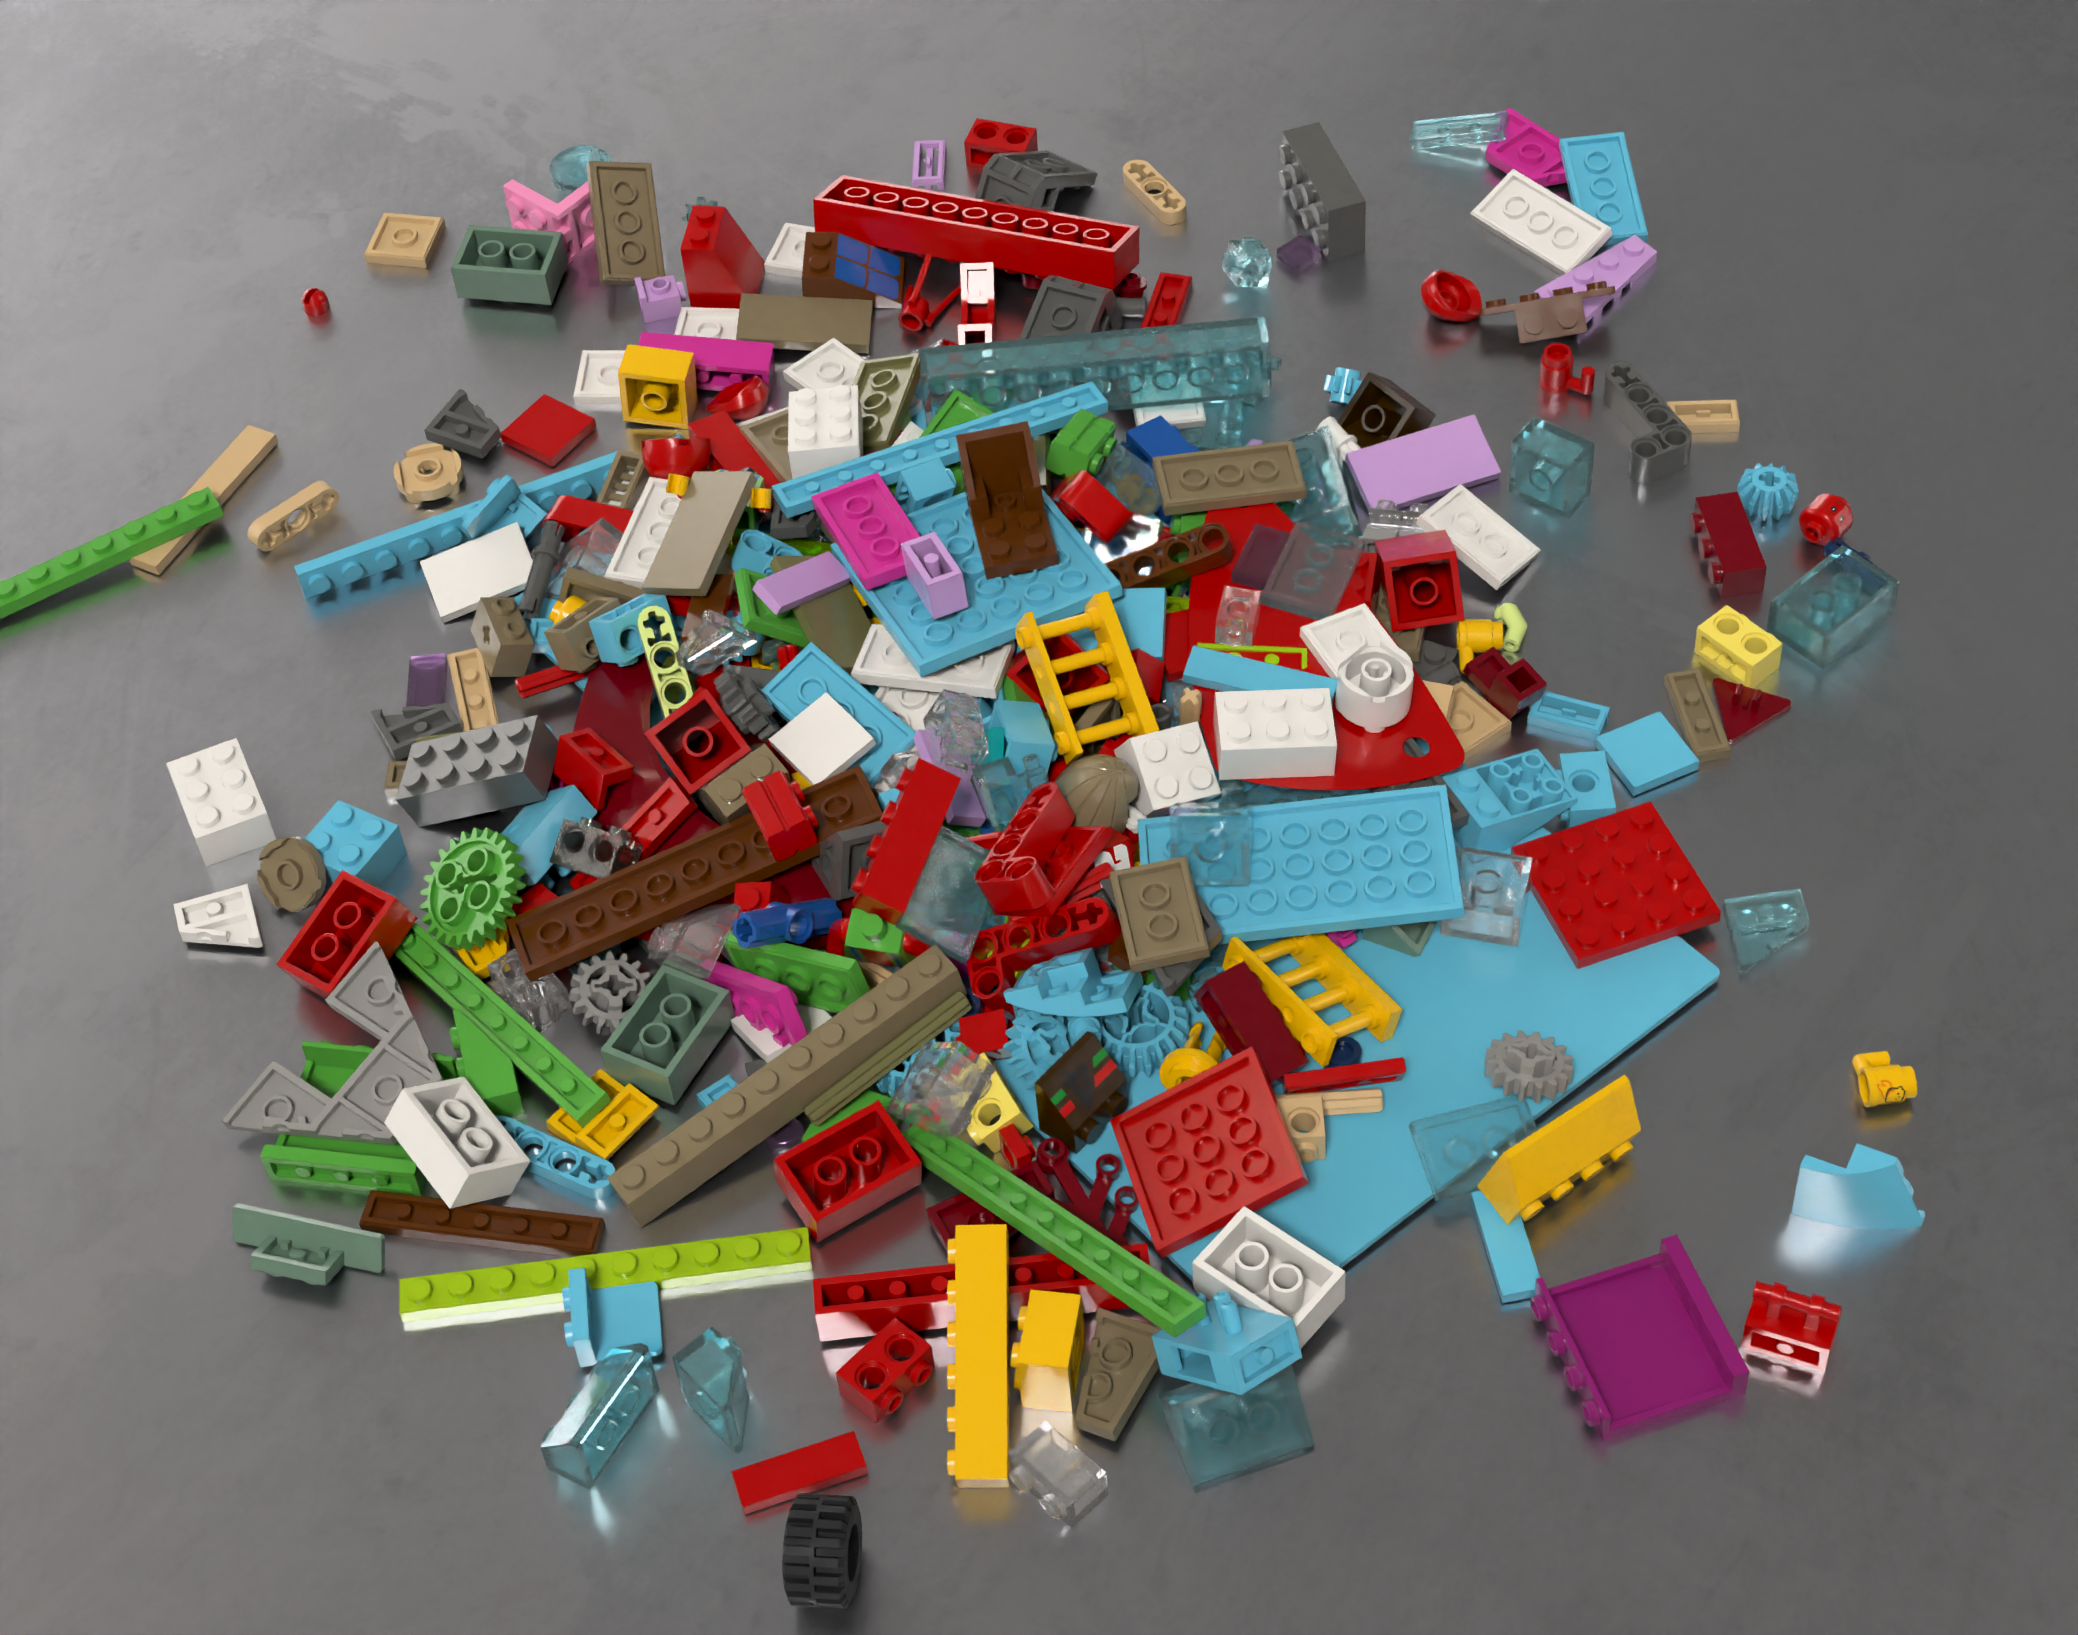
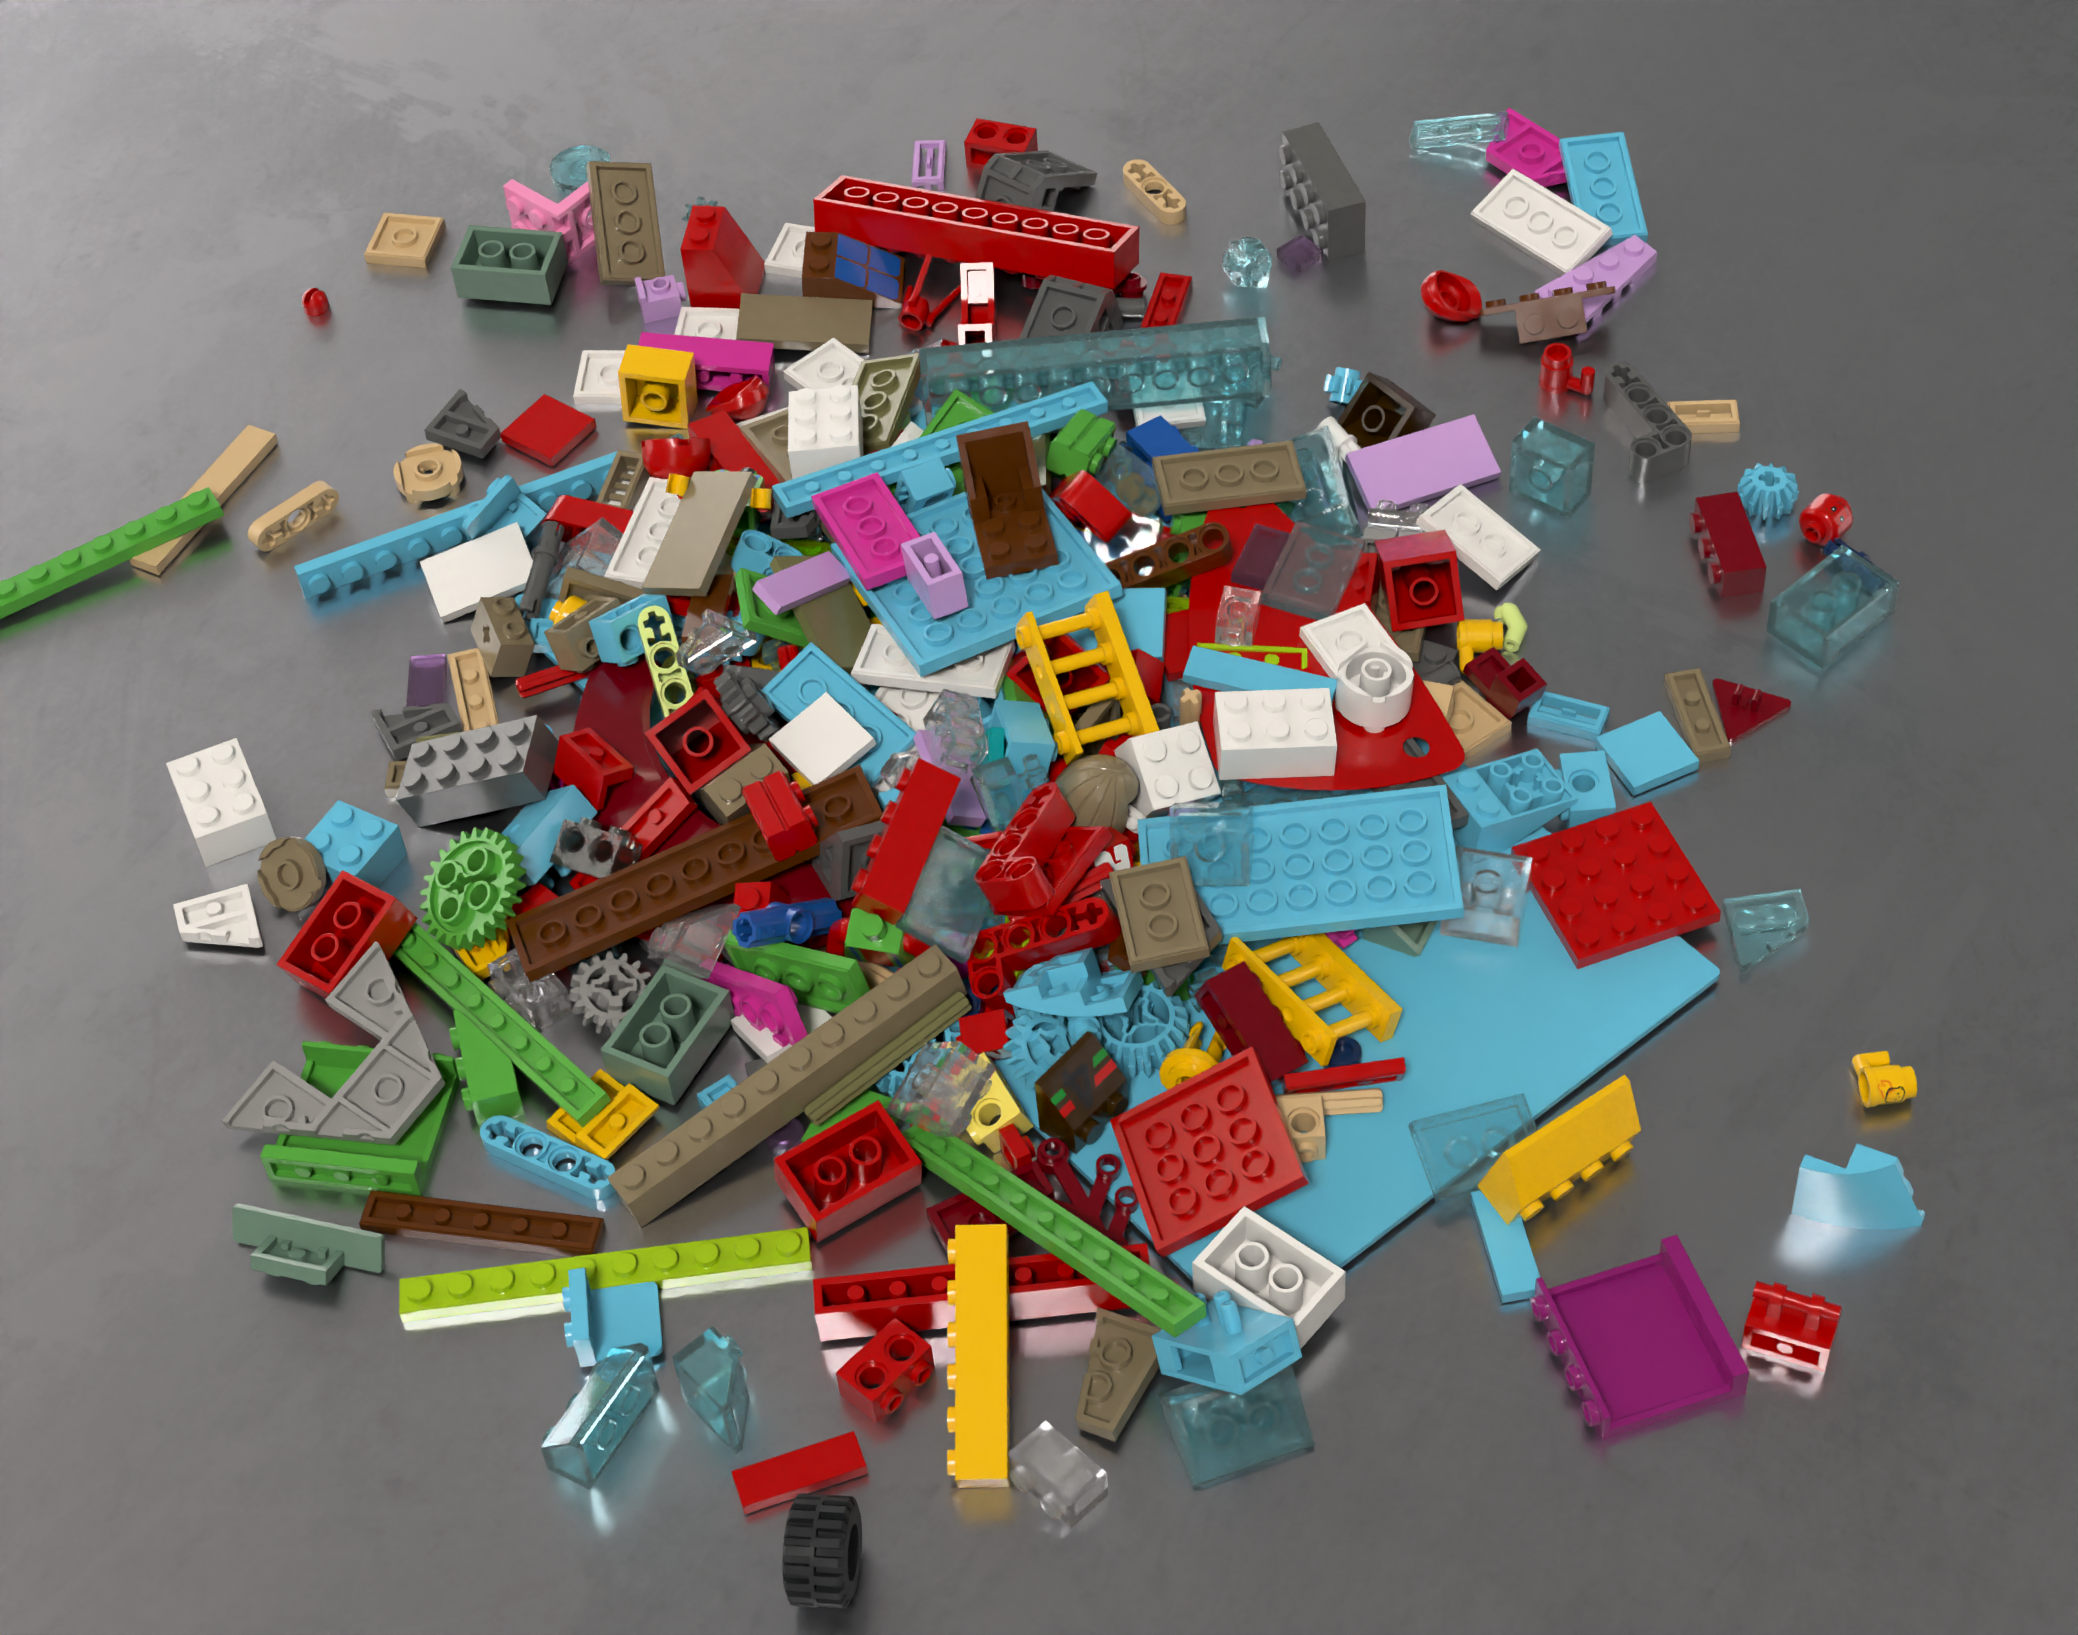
(456, 1142): white brick -> none
(1049, 1350): yellow brick -> none
(1528, 1066): light grey gear -> none
(1738, 647): light yellow brick -> none

